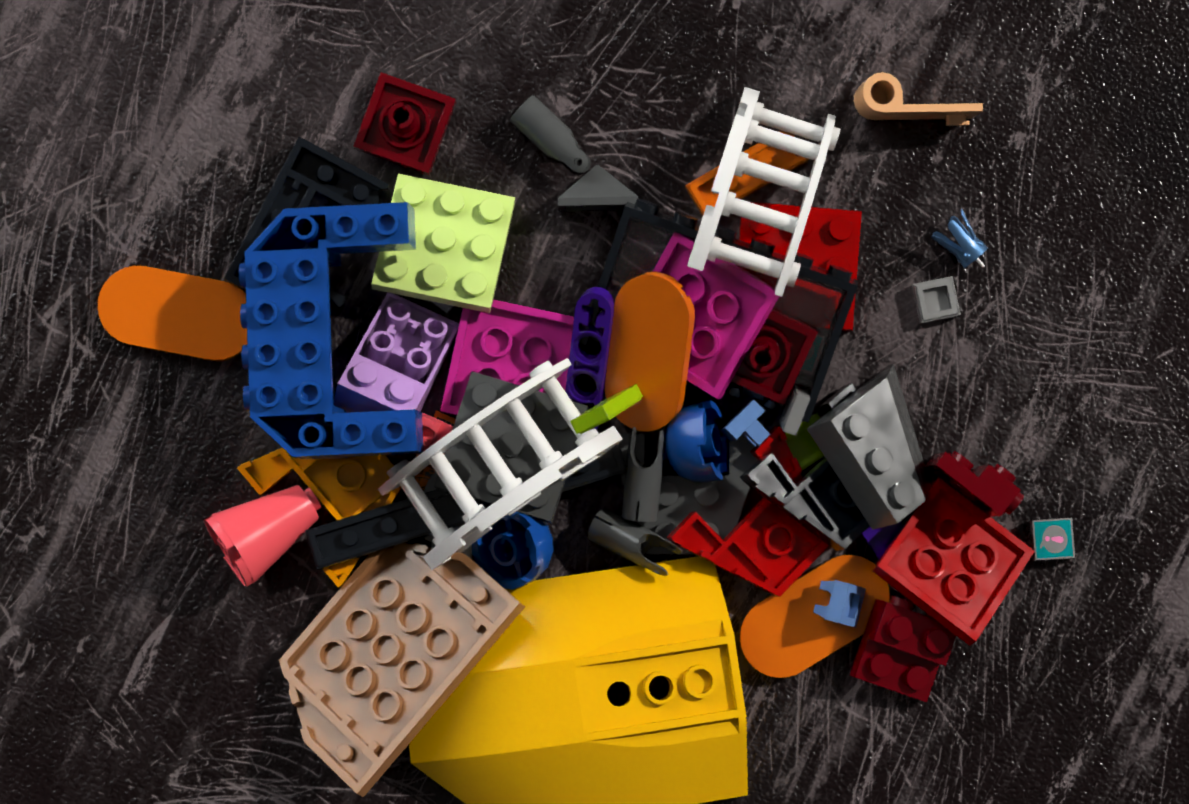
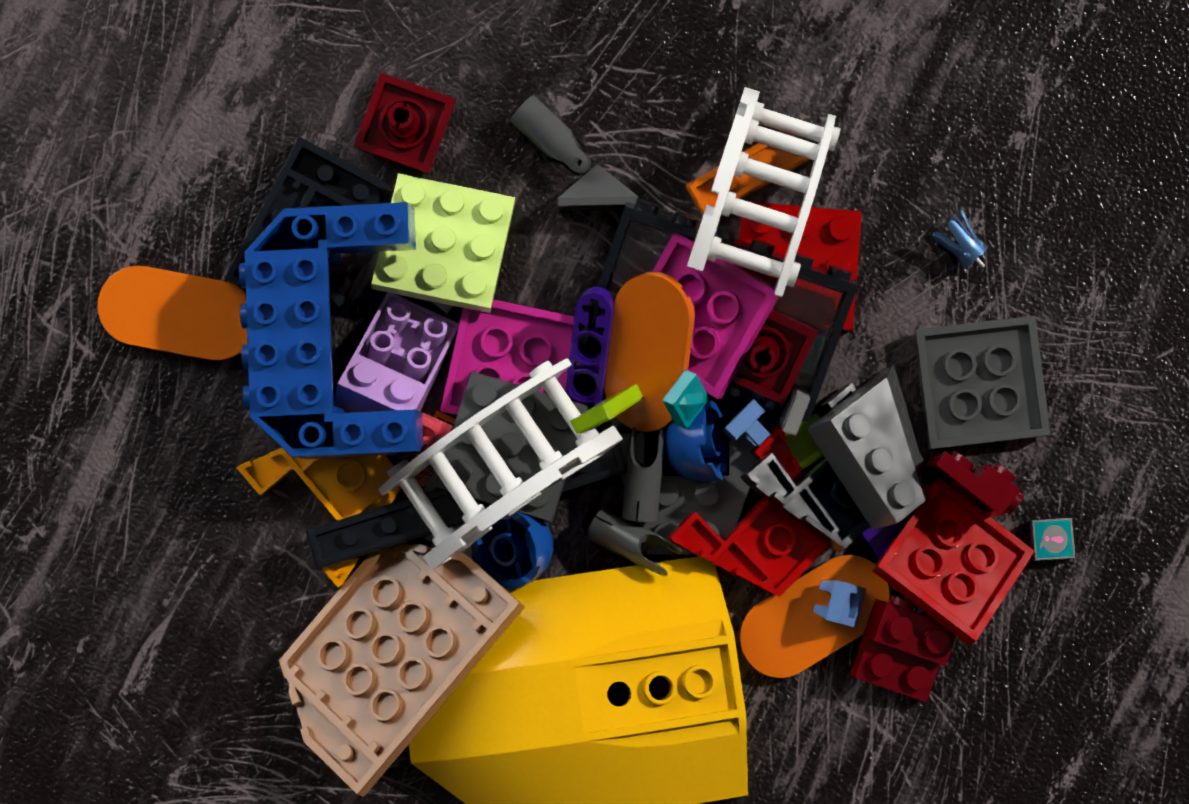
(262, 530): coral cone -> none
(686, 399): none -> teal tile
(882, 99): light nougat door -> none
(936, 300): light grey tile -> none
(982, 382): none -> dark grey plate

